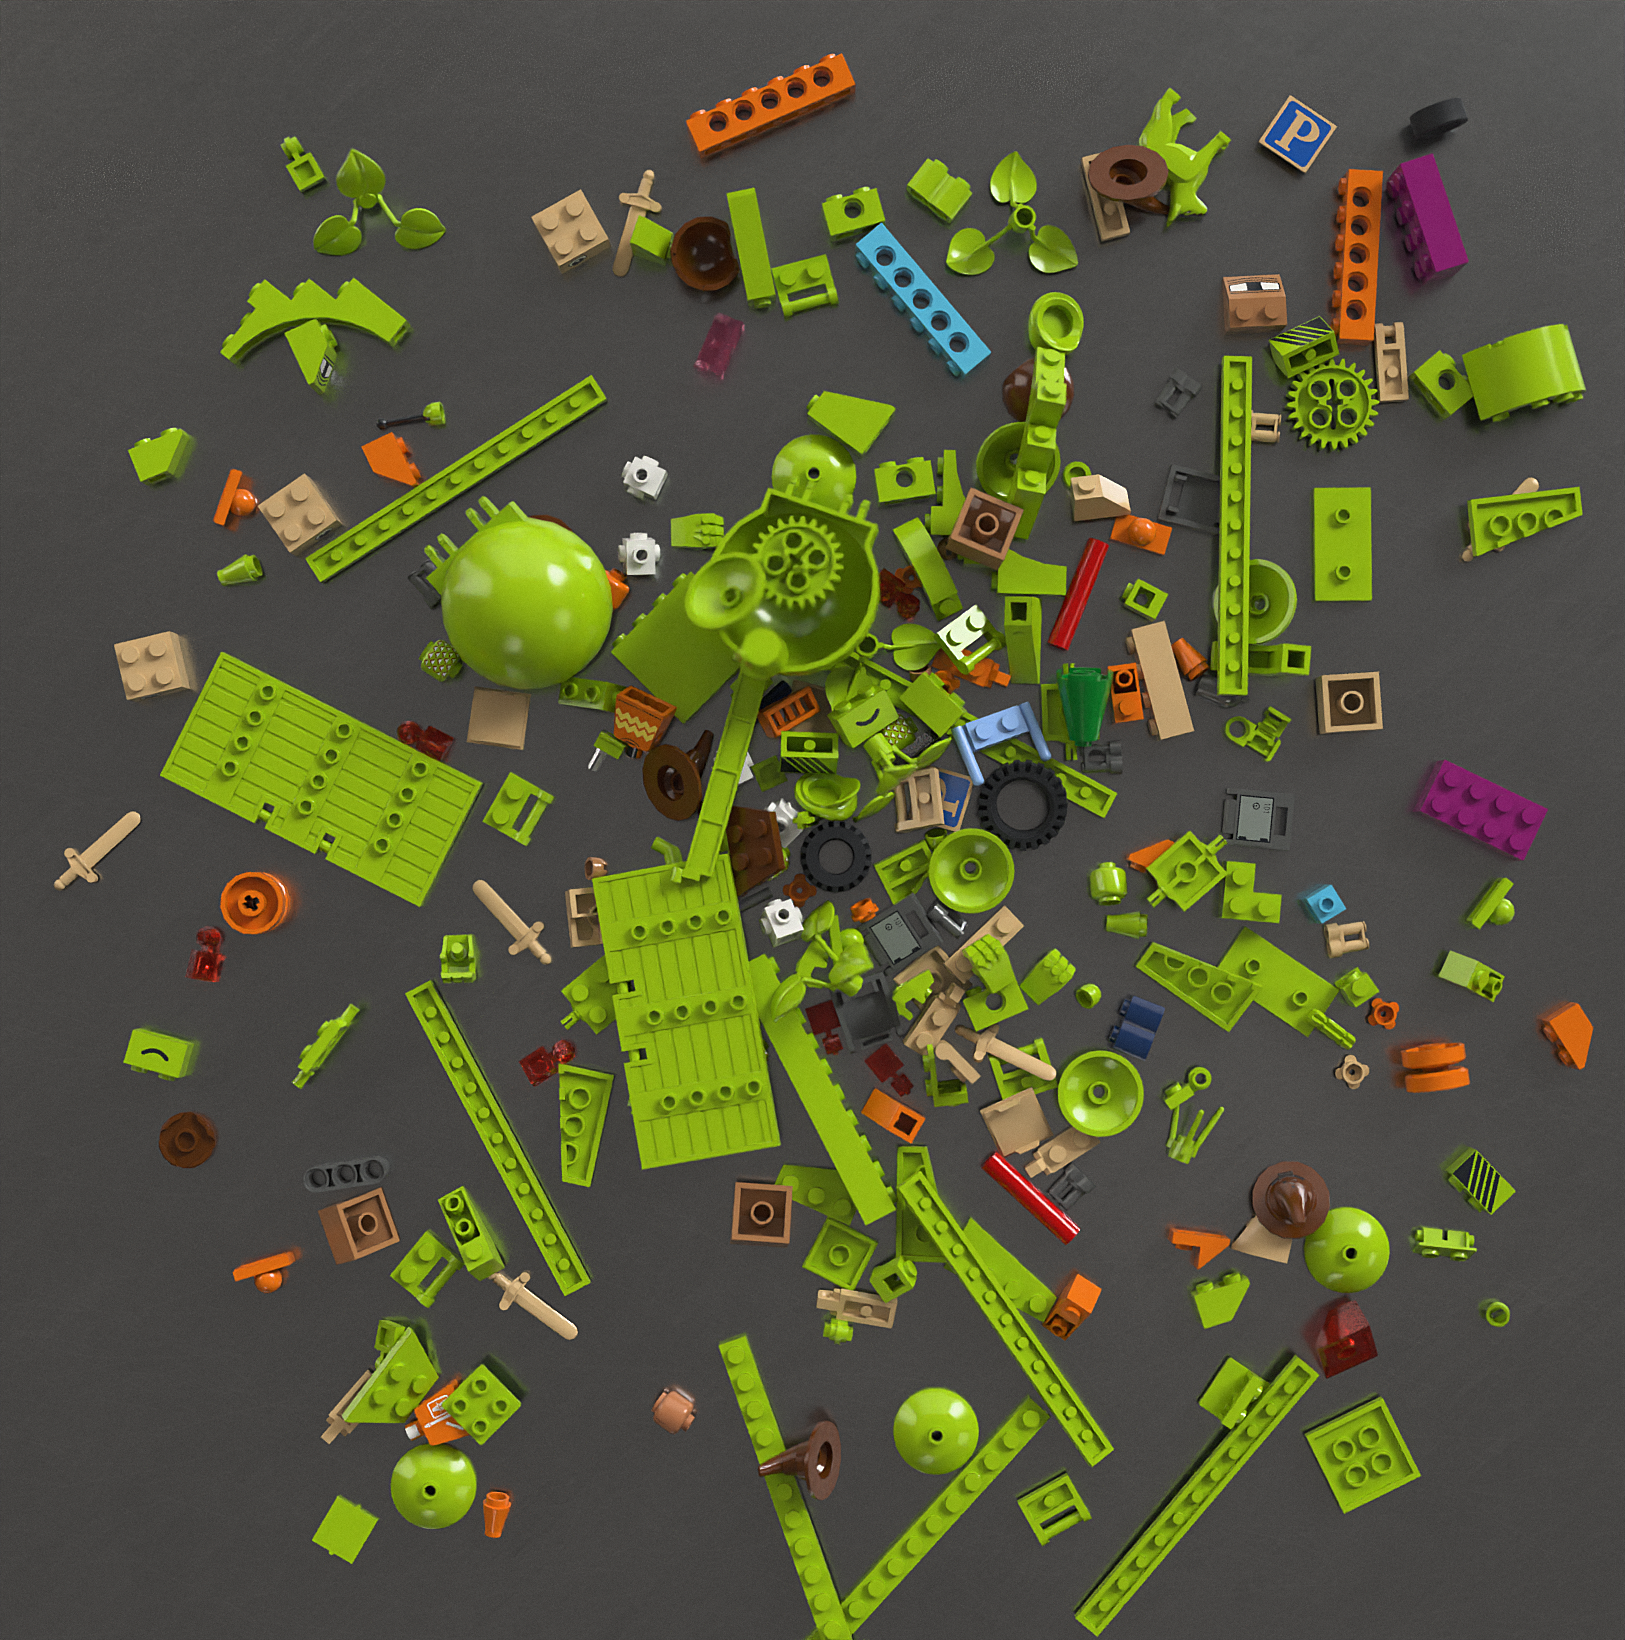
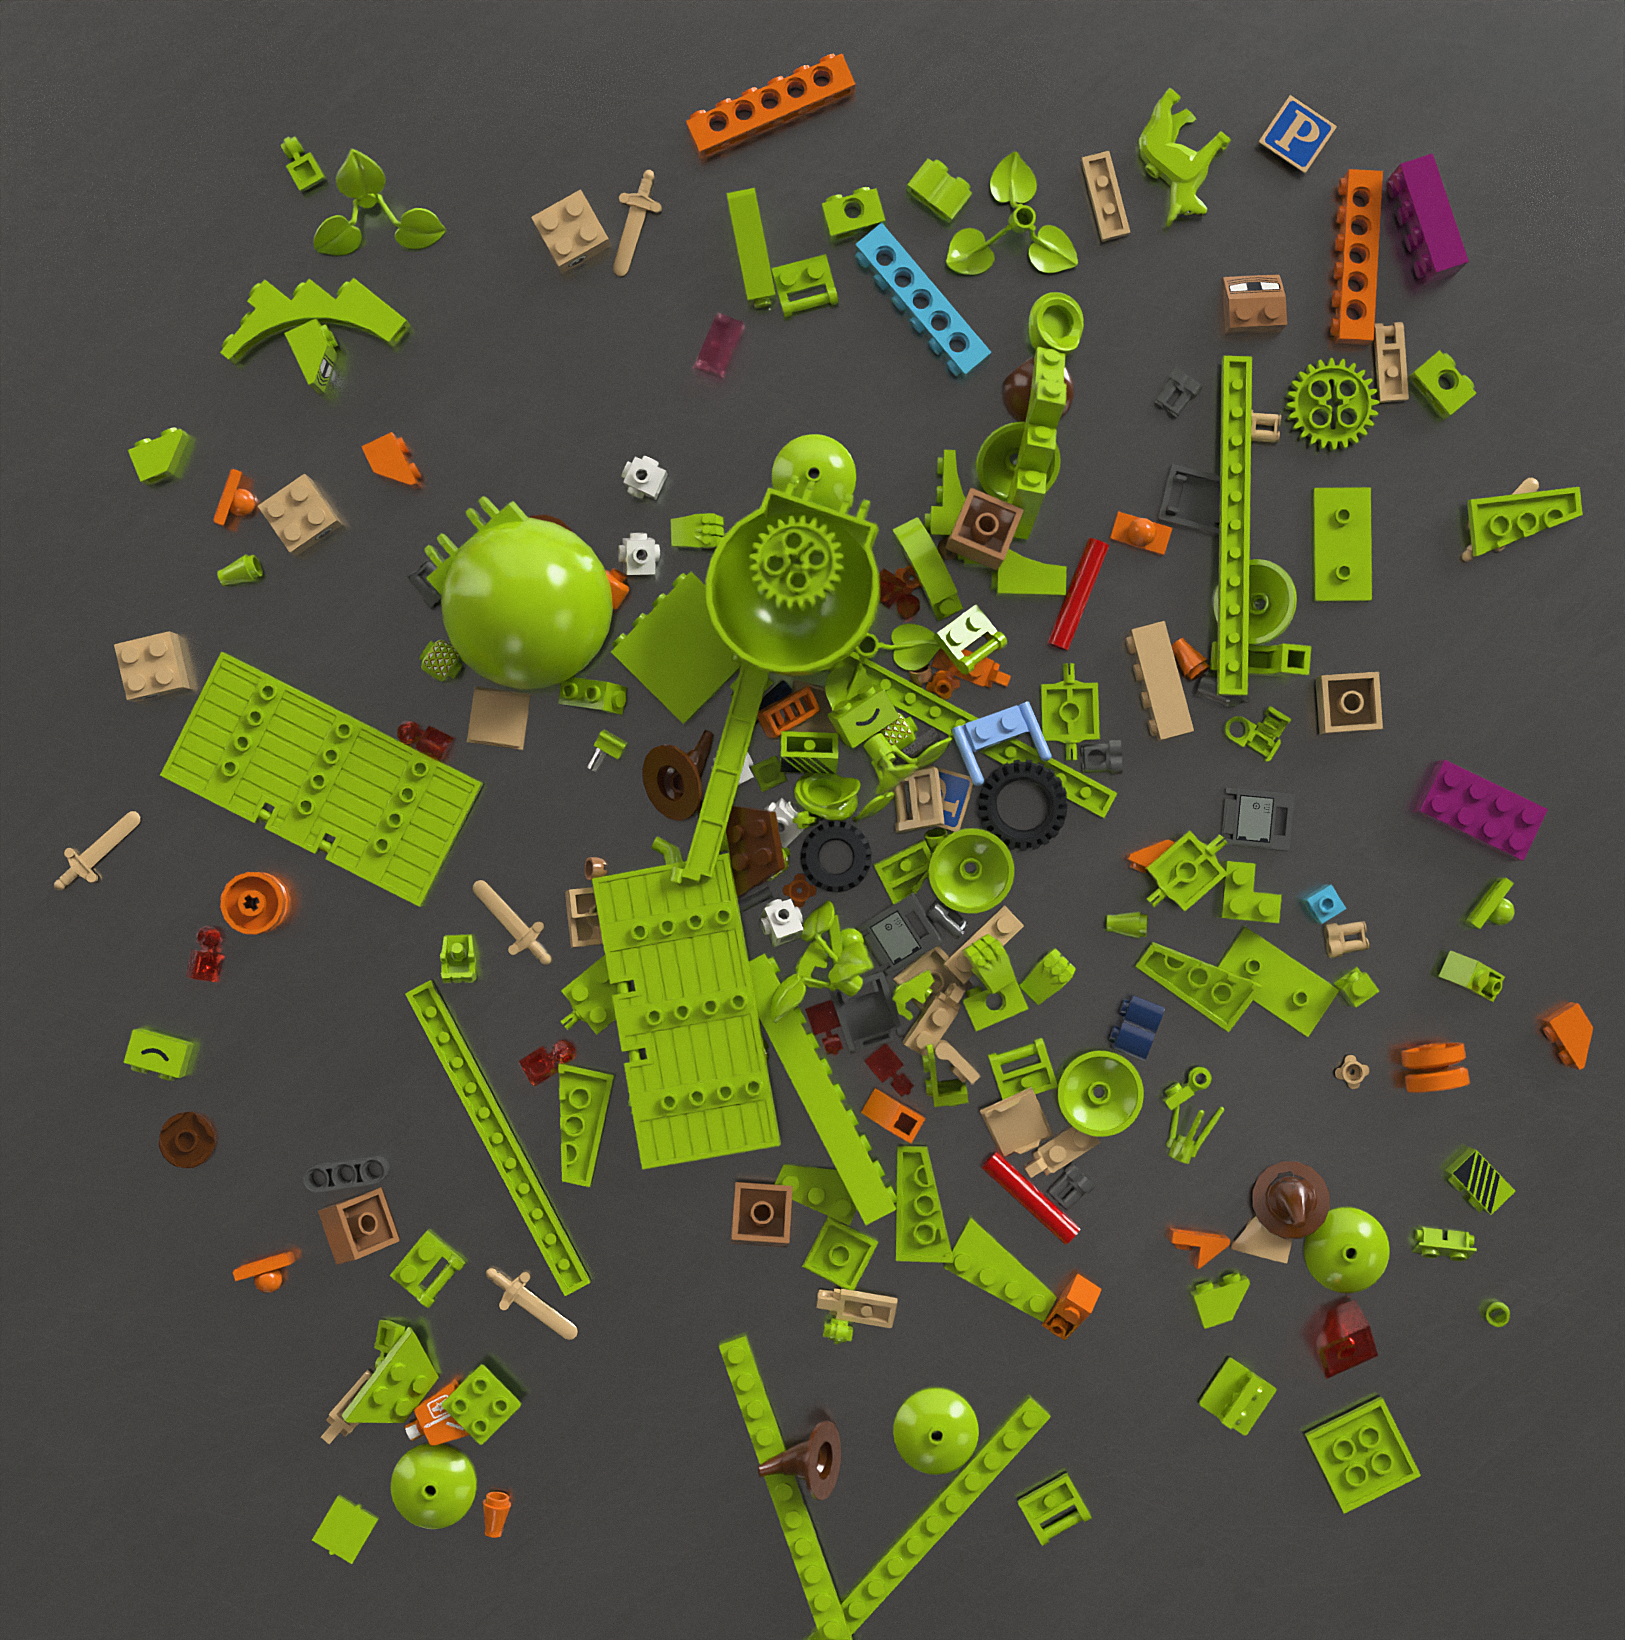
(329, 1035): lime plate -> none
(432, 414): hinge -> none
(456, 479): lime plate -> none
(470, 1235): lime slope -> none
(511, 802): lime plate -> none
(641, 720): orange torso -> none
(651, 241): lime slope -> none
(673, 1412): nougat head -> none
(704, 254): reddish brown cylinder -> none
(725, 591): lime dish -> none
(762, 654): lime hat -> none
(850, 419): lime slope -> none
(863, 910): orange plate -> none
(891, 493): lime brick -> none
(892, 1285): lime brick -> none
(934, 703): lime brick -> none
(988, 1043): tan sword -> none
(1004, 1318): lime plate -> none
(1023, 638): lime slope -> none
(1074, 469): lime tile -> none
(1084, 701): green cone -> none
(1088, 995): lime hinge -> none
(1097, 498): tan slope -> none
(1108, 884): lime head -> none
(1125, 695): orange slope -> none
(1130, 176): reddish brown piece -> none
(1154, 599): lime brick -> none
(1196, 1495): lime plate -> none
(1304, 347): lime brick -> none
(1331, 1029): lime axle -> none
(1388, 1020): orange plate -> none
(1438, 118): black tyre -> none
(1524, 372): lime cylinder -> none

